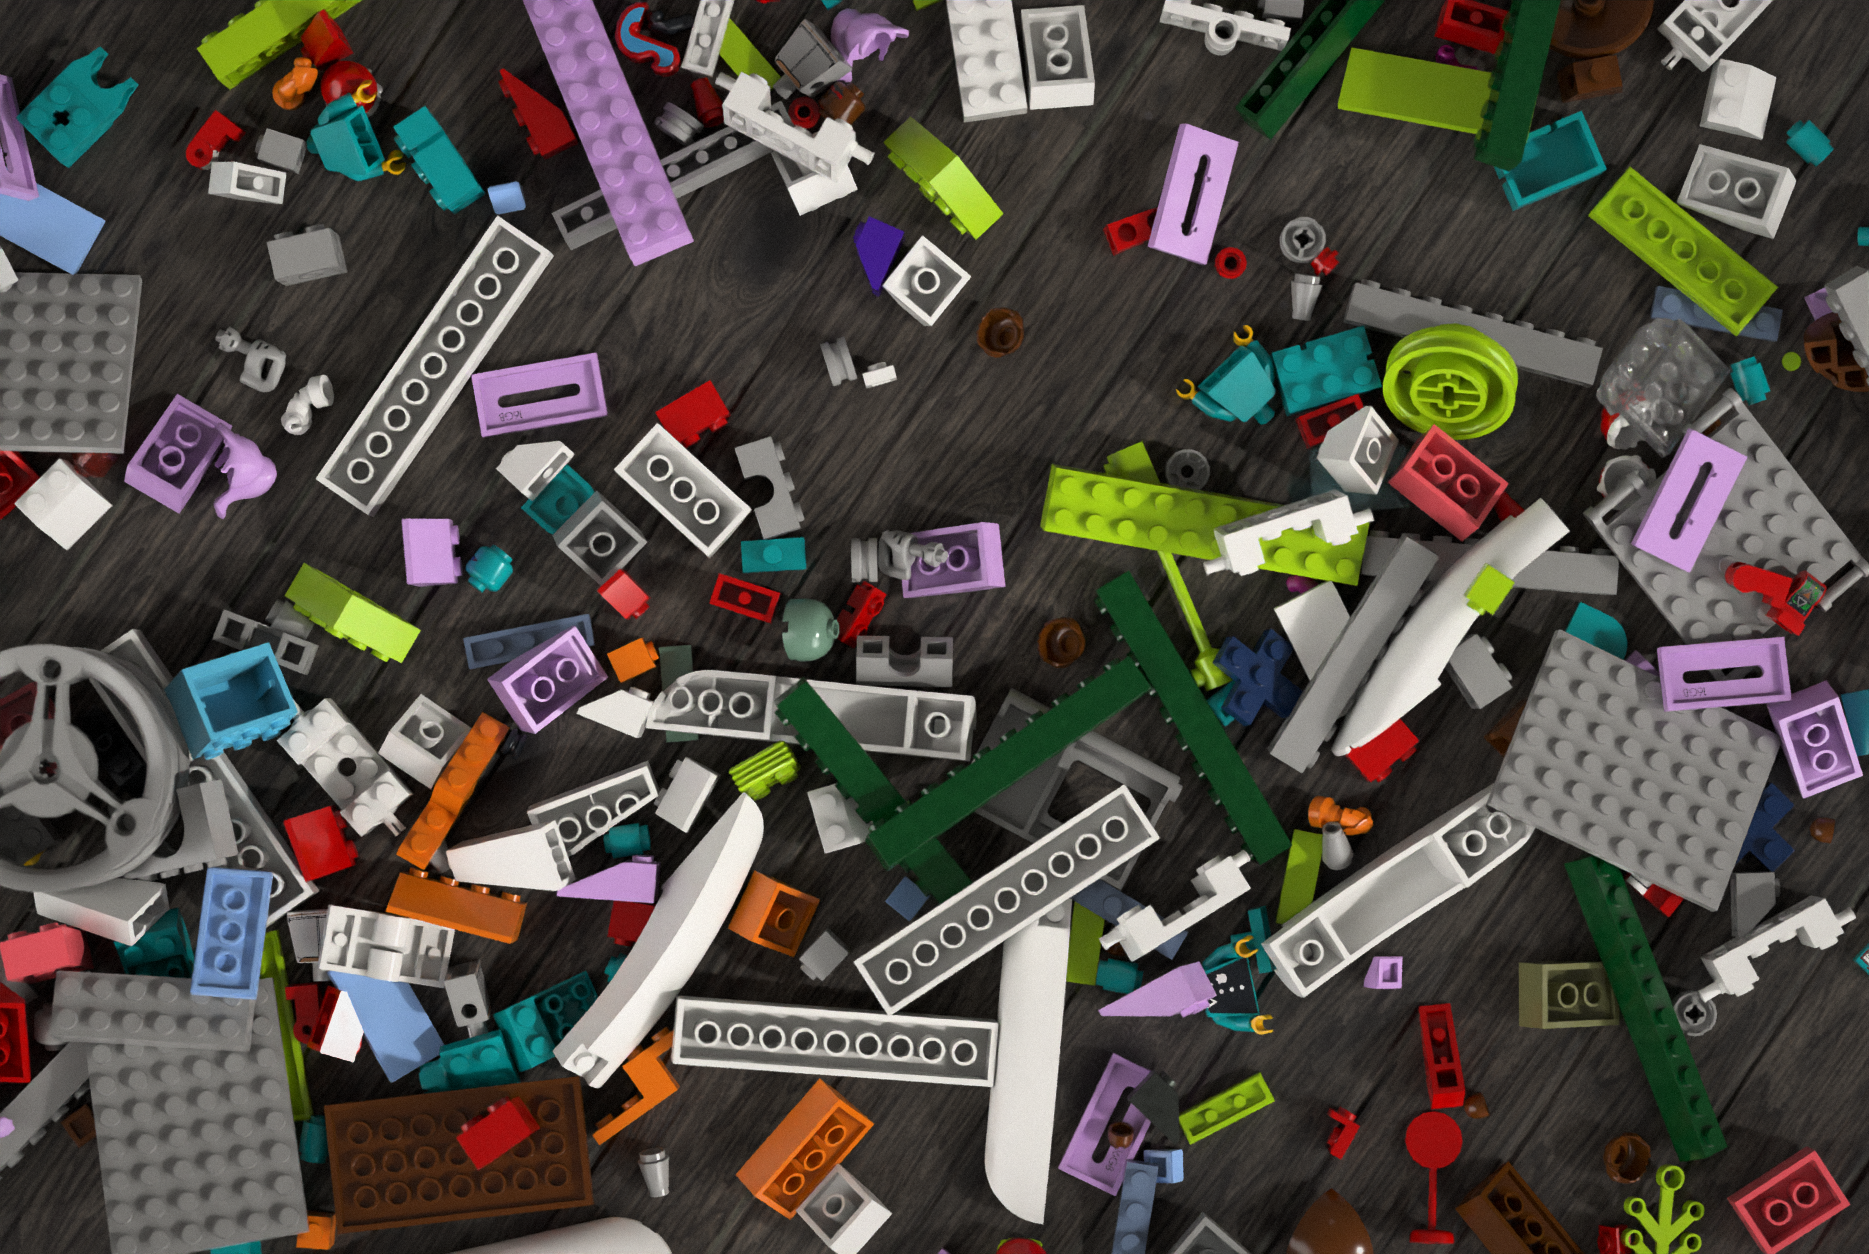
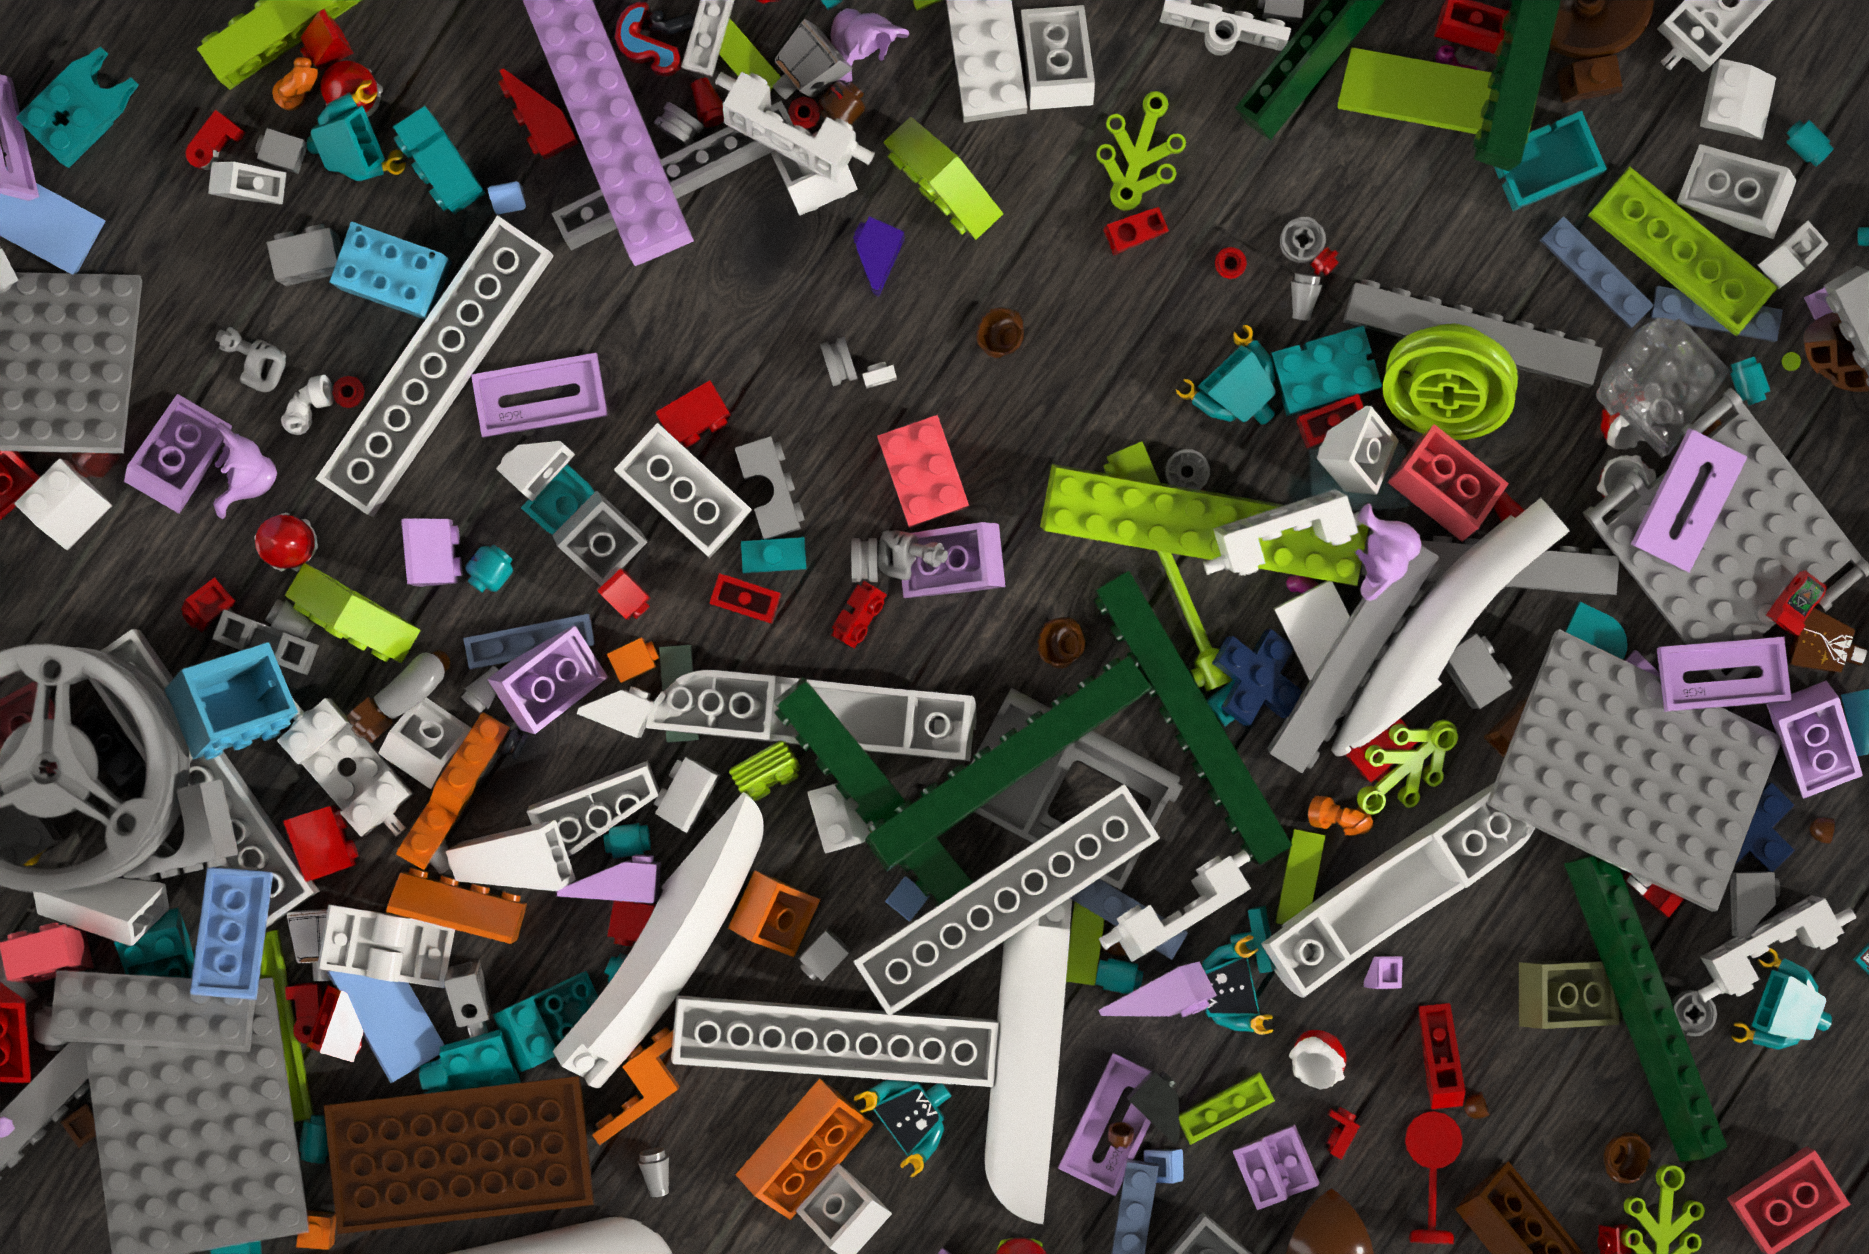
(206, 605): none -> red bracket
(286, 542): none -> red hair
(357, 396): none -> red plate
(390, 271): none -> medium azure container
(406, 691): none -> light grey piece
(480, 692): none -> light grey cone
(498, 1132): red brick -> none
(809, 629): sand green cylinder -> none
(883, 667): light grey arch -> none
(909, 1116): none -> torso
(923, 471): none -> coral brick
(925, 282): white slope -> none
(1138, 156): none -> lime plant
(1177, 188): lavender piece -> none
(1276, 1167): none -> lavender slope
(1318, 1059): none -> white hair
(1335, 847): light grey cone -> none
(1388, 552): none -> lavender piece
(1410, 763): none -> lime plant
(1488, 590): lime brick -> none
(1596, 272): none -> sand blue plate
(1753, 578): red leg -> none
(1788, 1009): none -> torso
(1793, 255): none -> white slope
(1824, 645): none -> reddish brown torso

